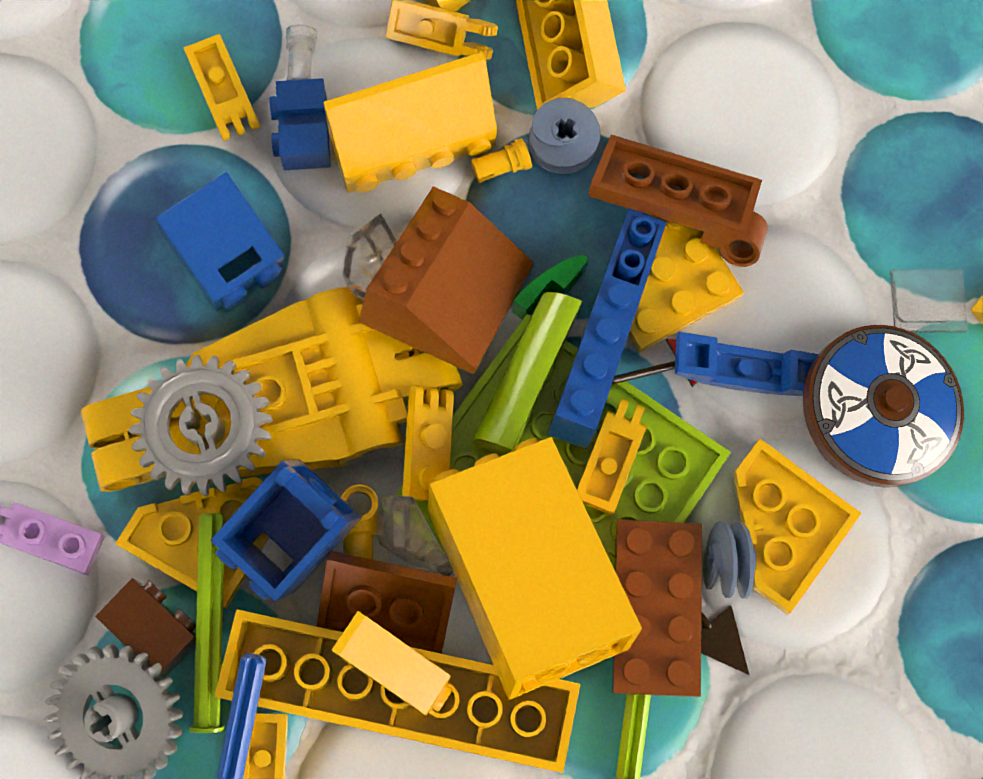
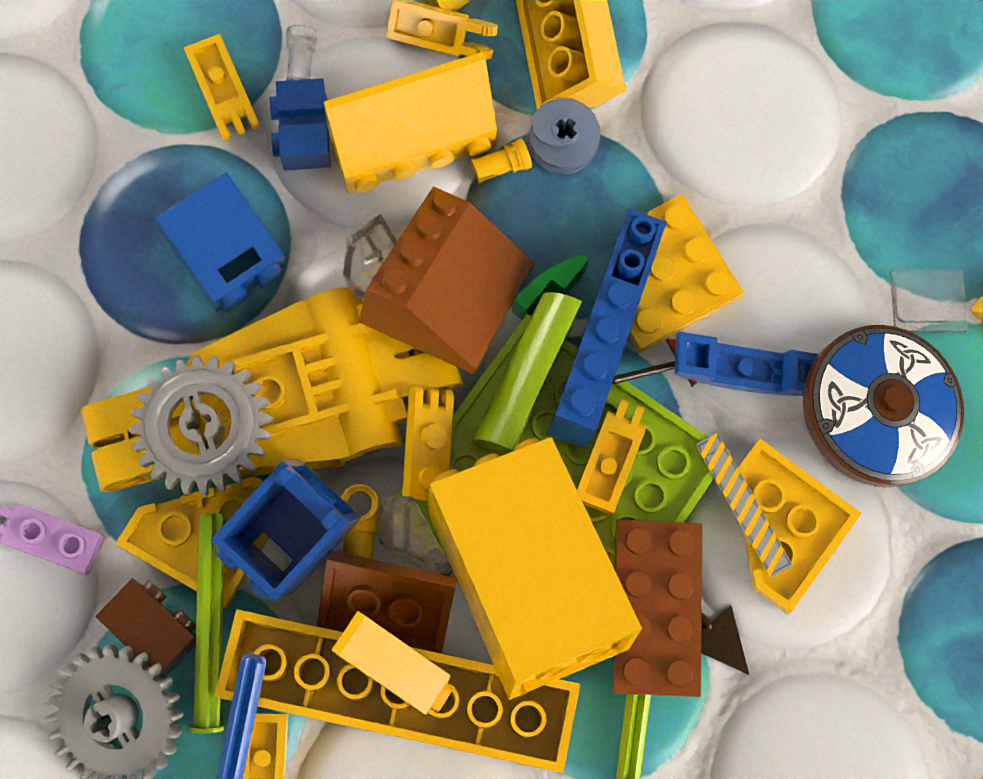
(710, 201): dark orange hinge -> none
(732, 556): sand blue piece -> none
(744, 505): none -> sticker

